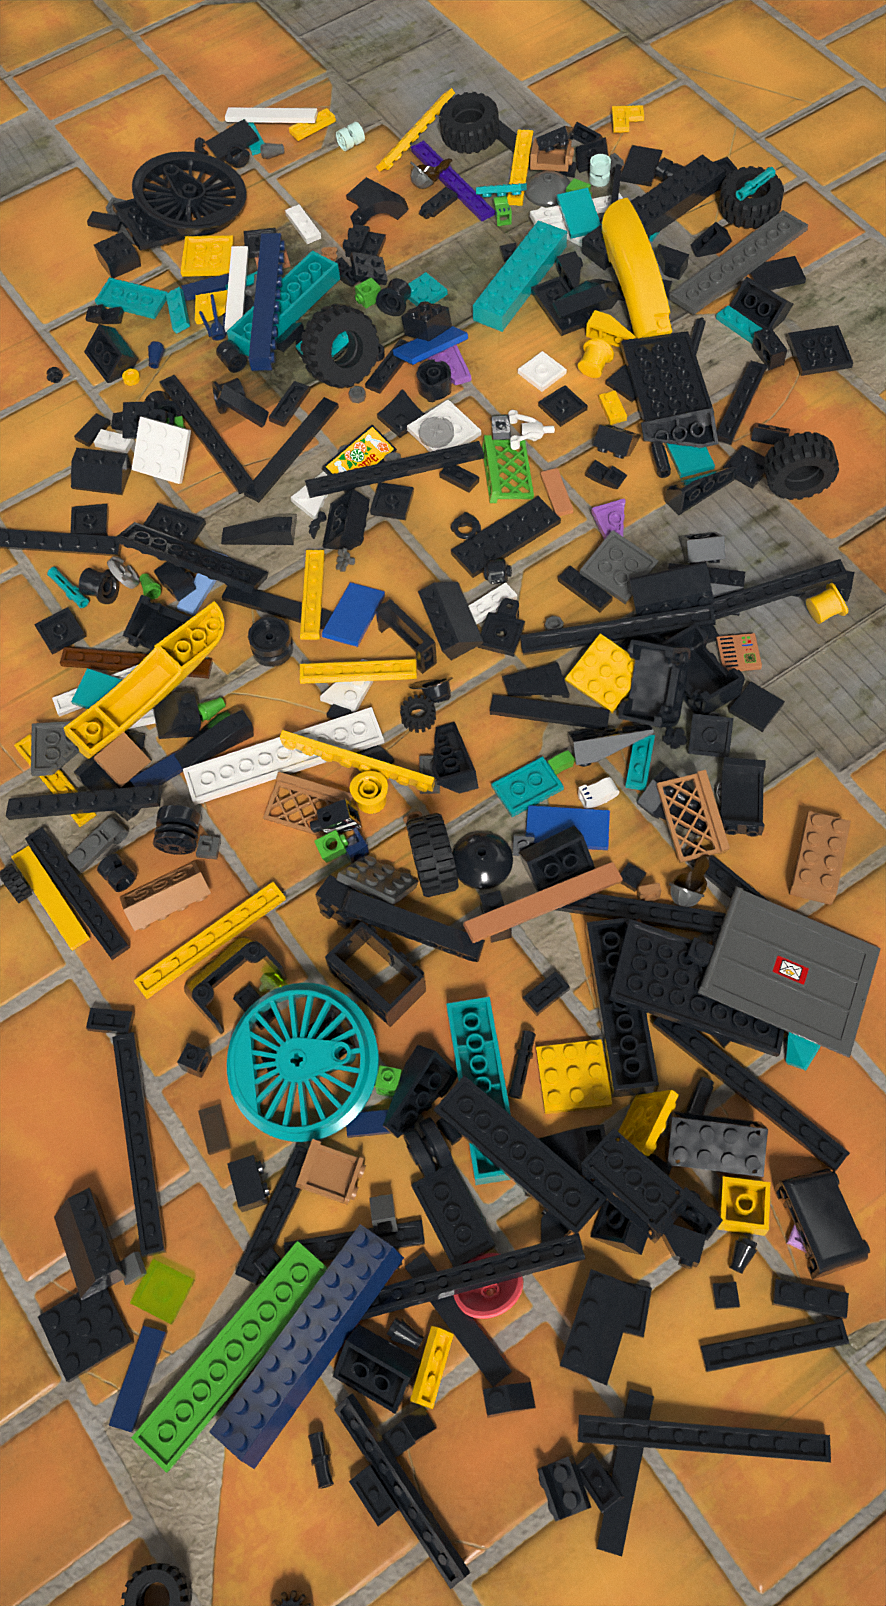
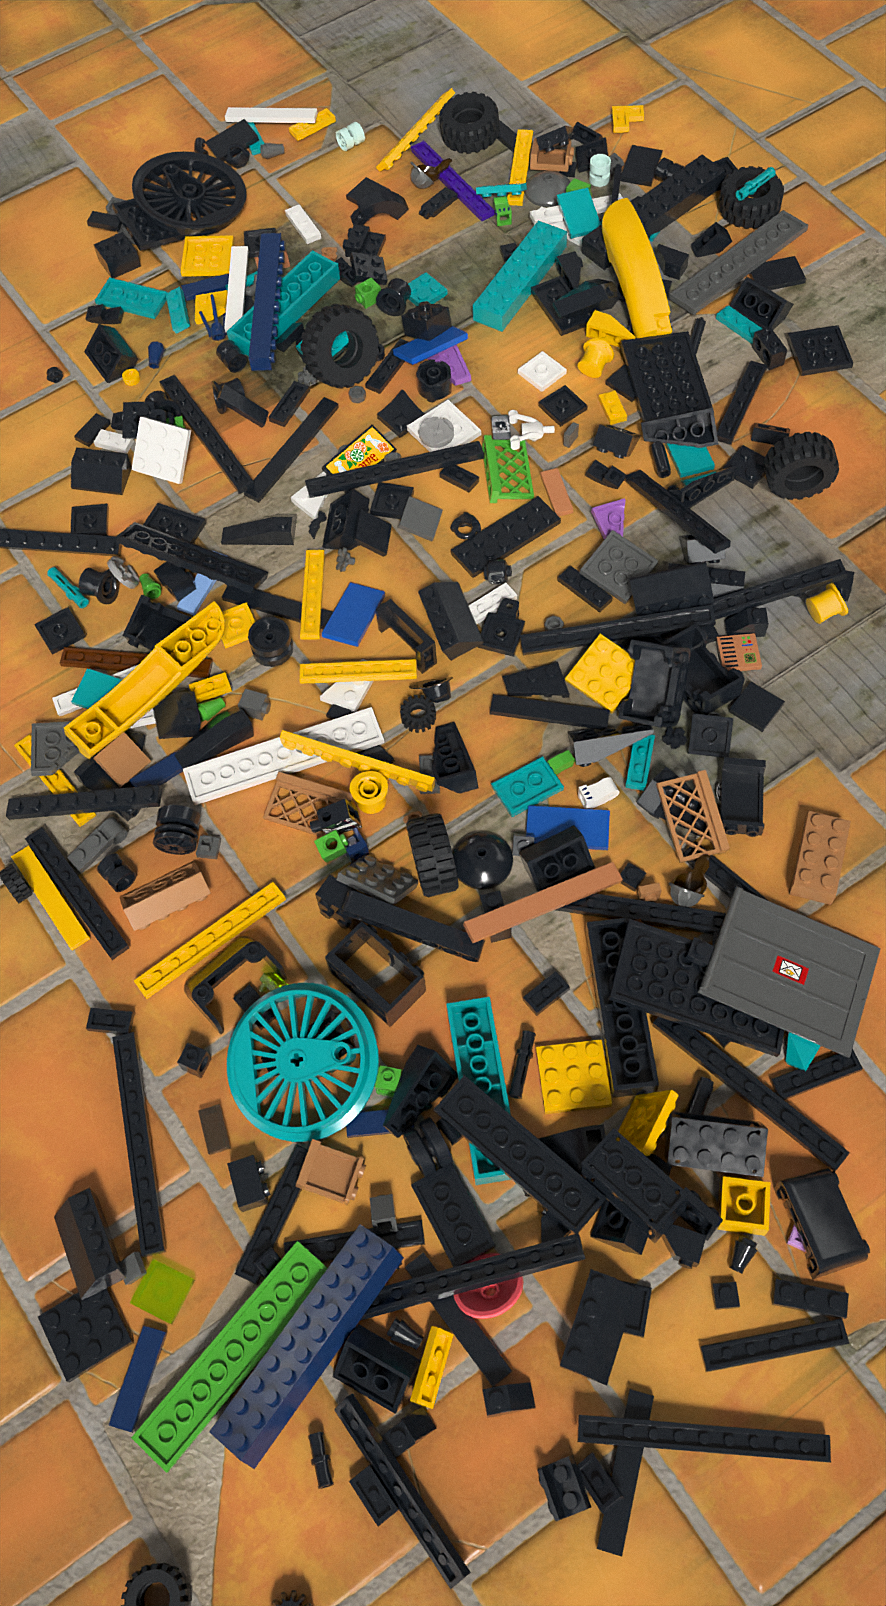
(210, 687): none -> yellow plate
(236, 625): none -> yellow plate
(254, 704): none -> dark grey brick
(306, 377): none -> dark grey plant
(372, 533): none -> black tile
(420, 518): none -> dark grey tile
(571, 434): none -> dark grey tile
(678, 511): none -> black plate
(748, 622): none -> black slope
(816, 1075): none -> black tile

